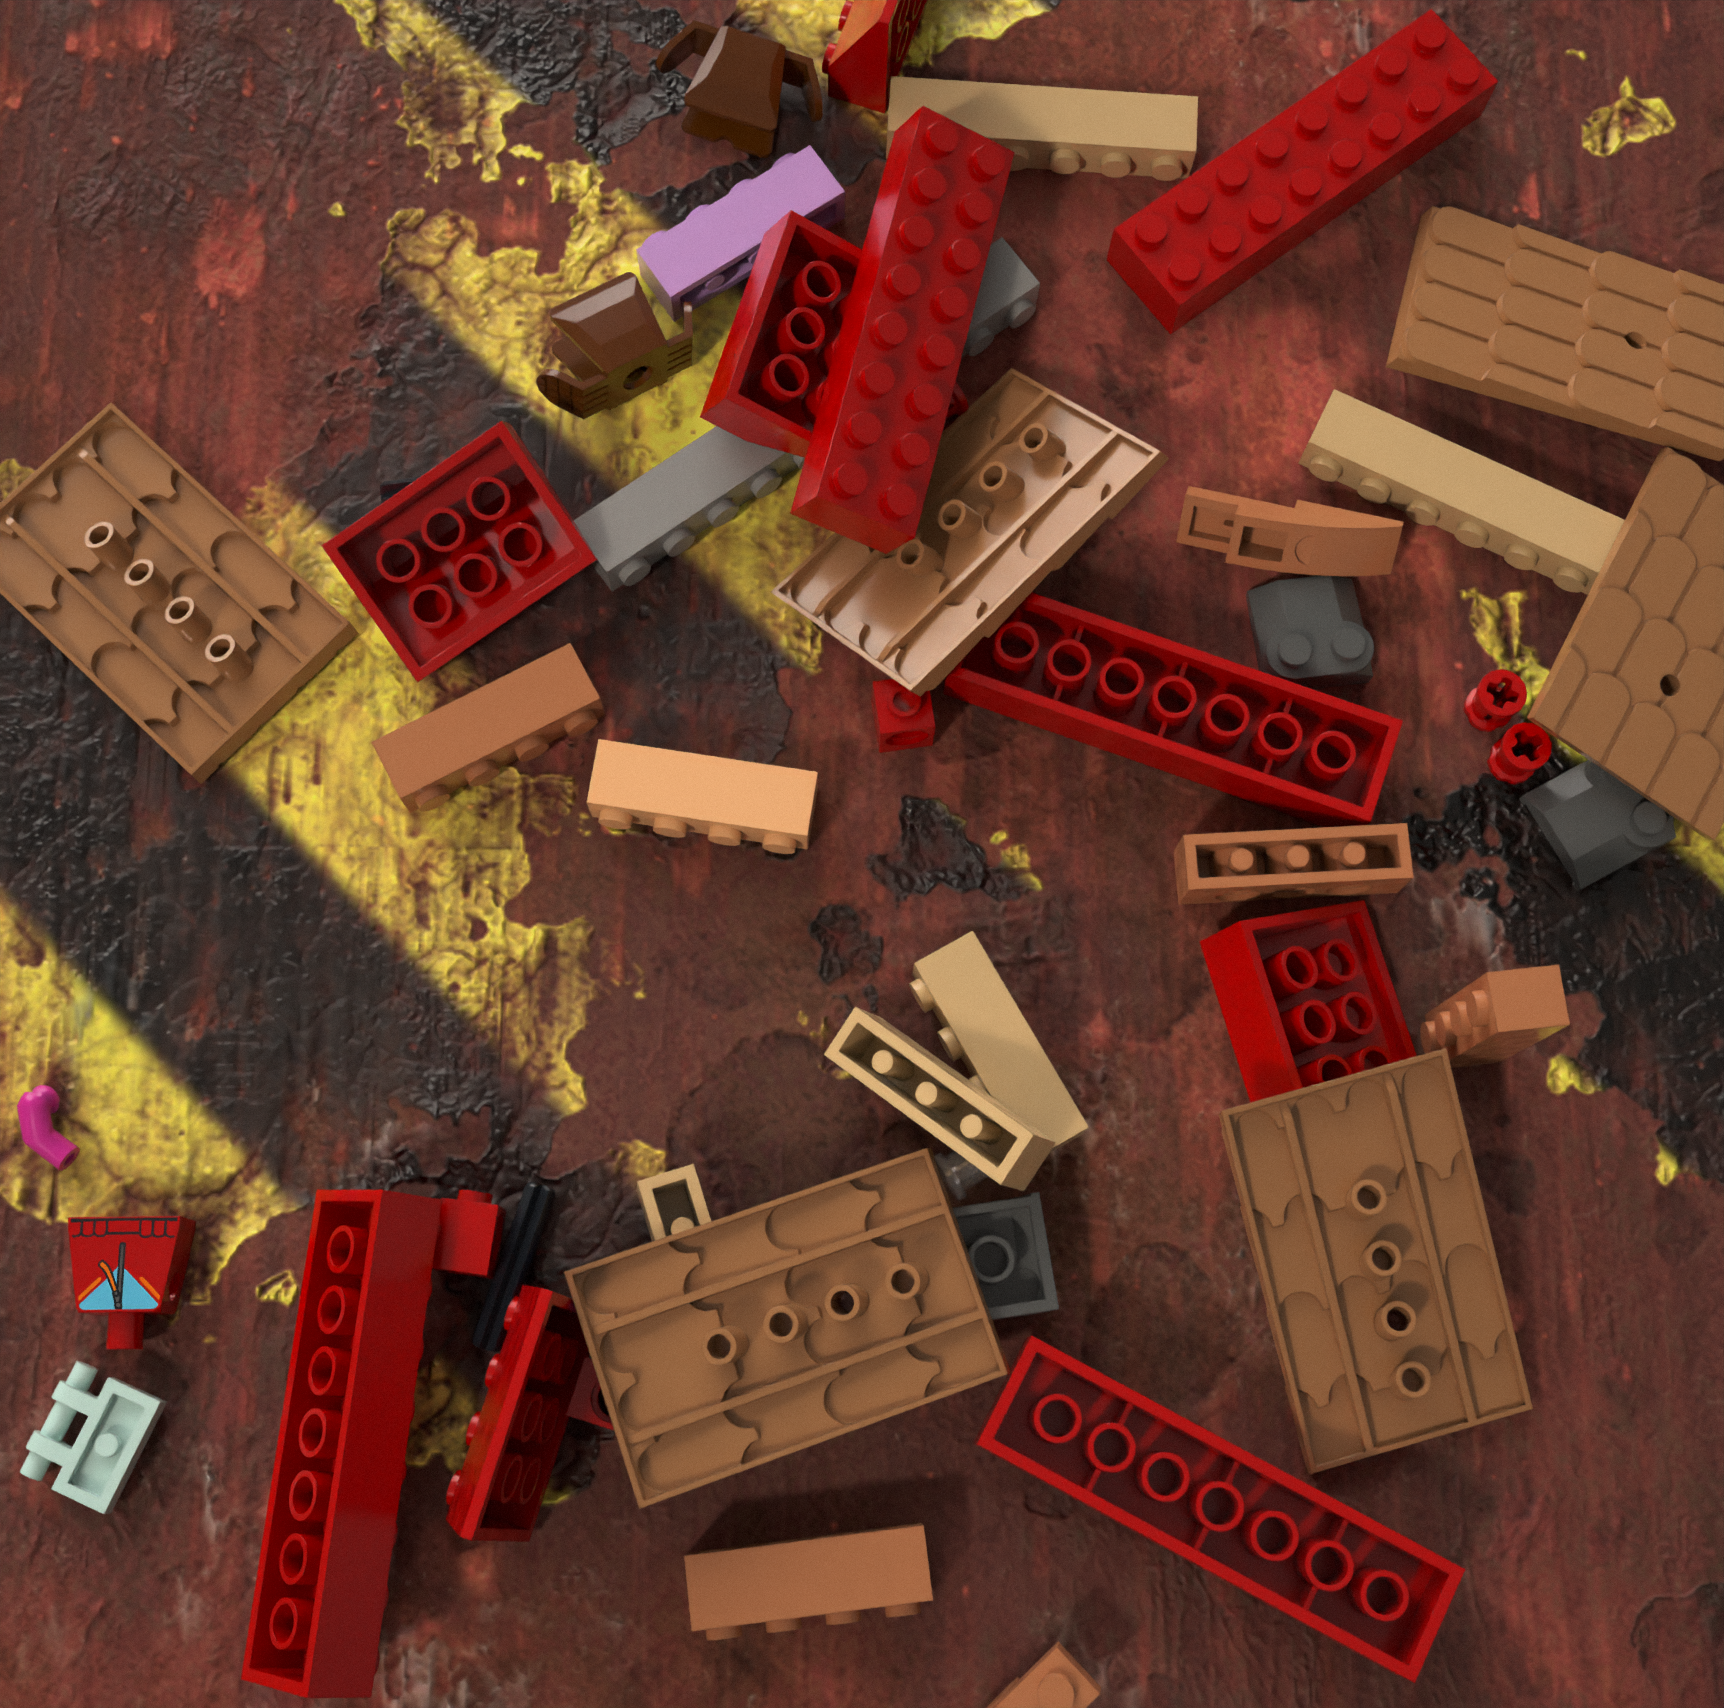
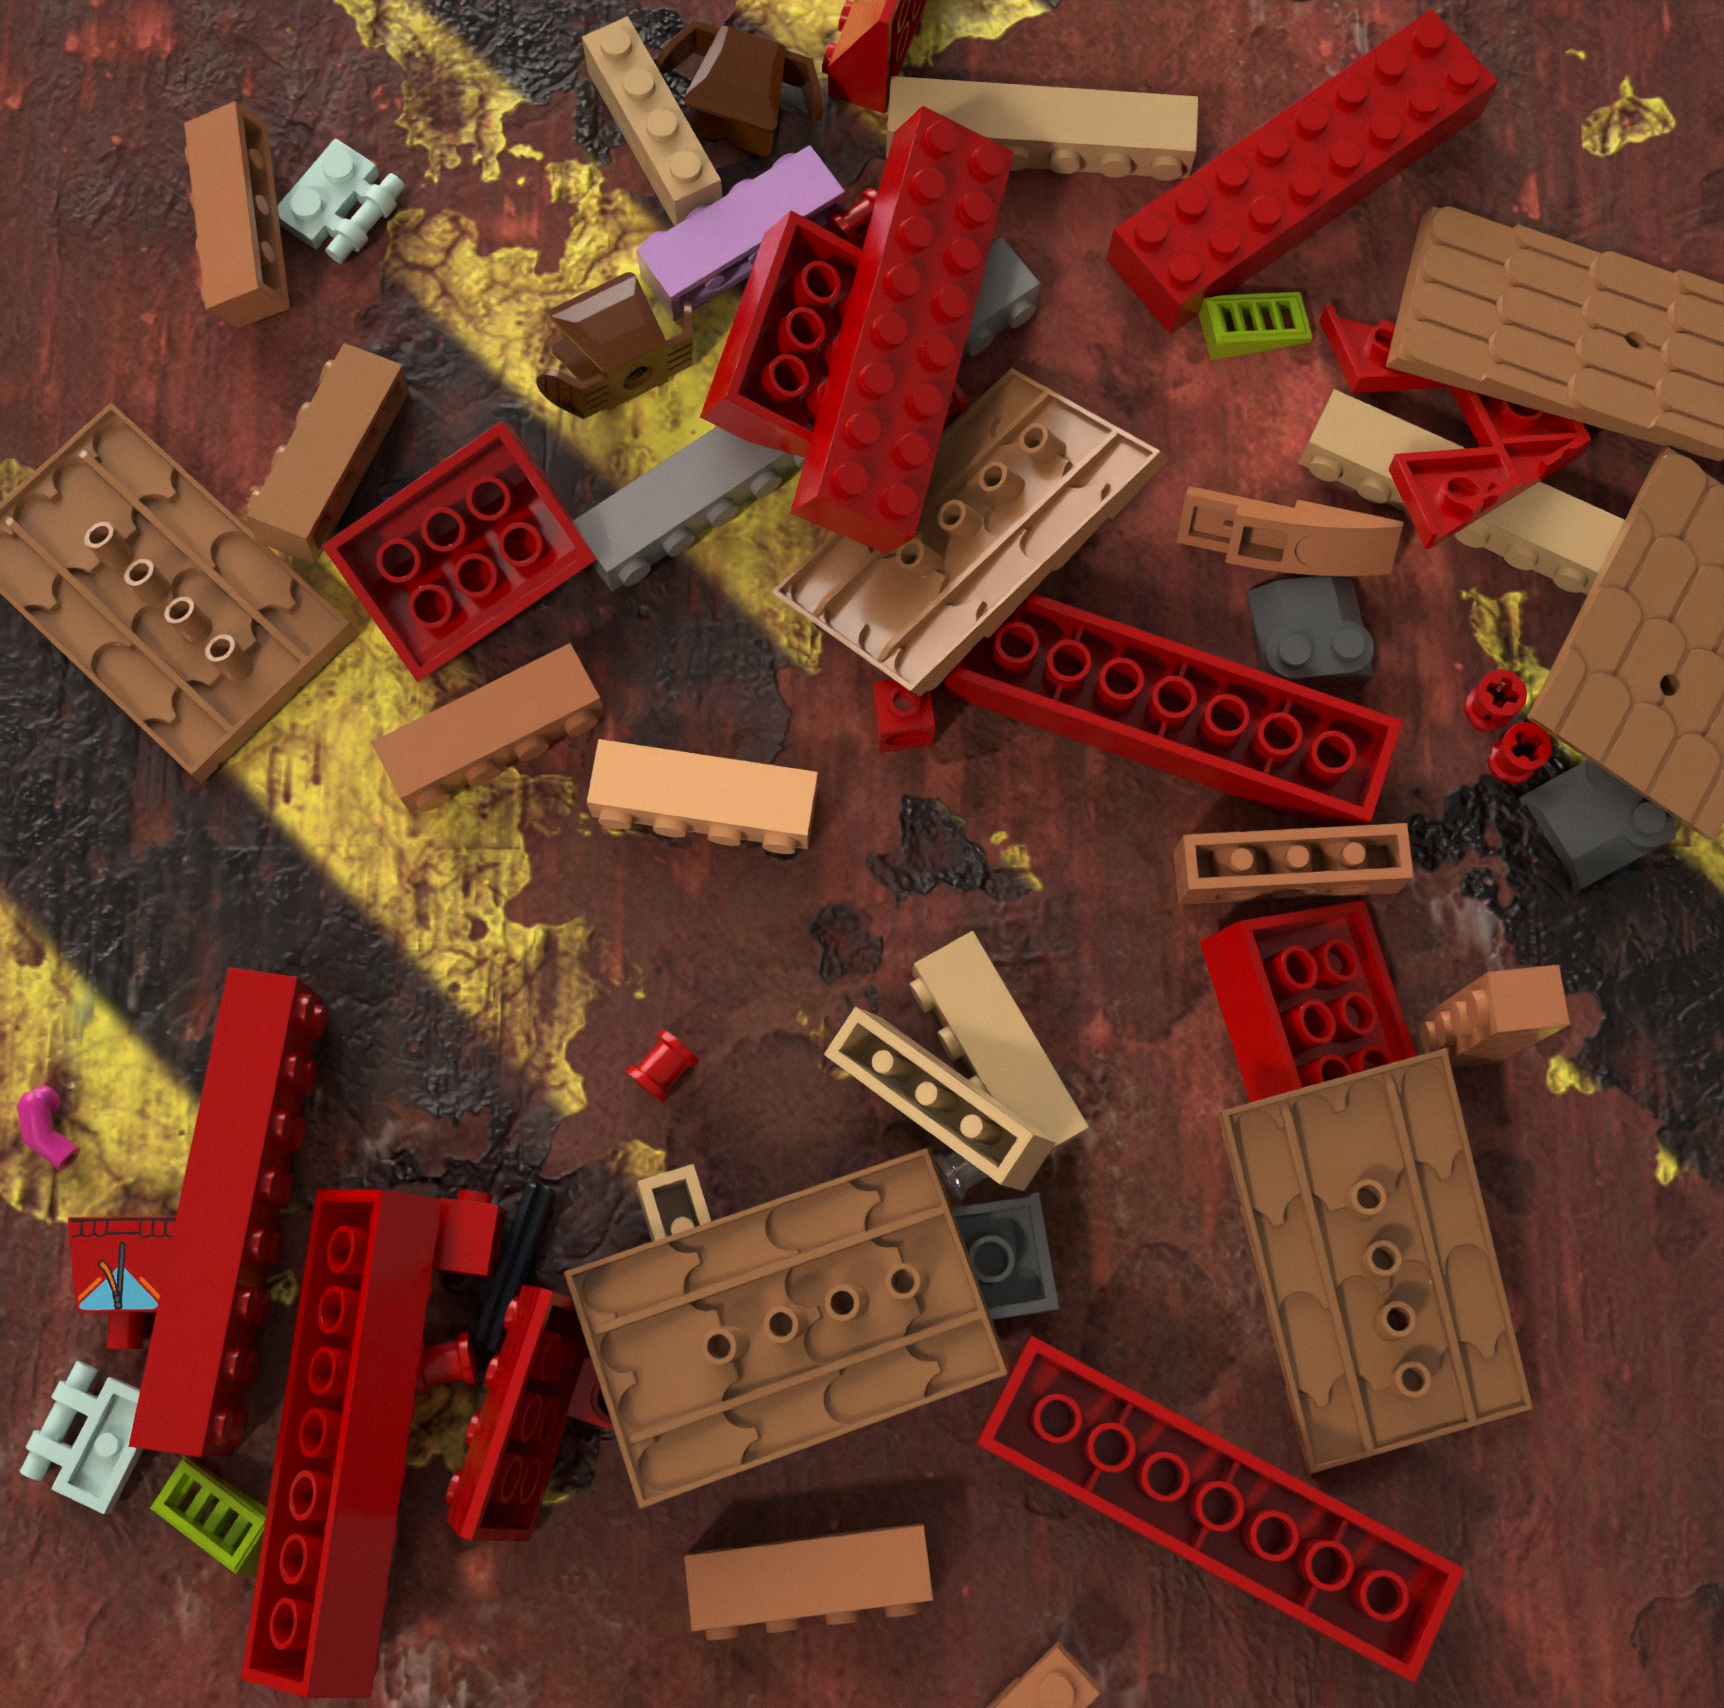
(229, 1217): none -> red brick
(236, 215): none -> nougat brick
(242, 1543): none -> lime slope
(327, 453): none -> medium nougat brick
(329, 192): none -> light aqua plate
(447, 1363): none -> red bush
(650, 119): none -> tan brick
(662, 1066): none -> red bush
(854, 221): none -> red bush
(1227, 344): none -> lime slope
(1457, 485): none -> red wing

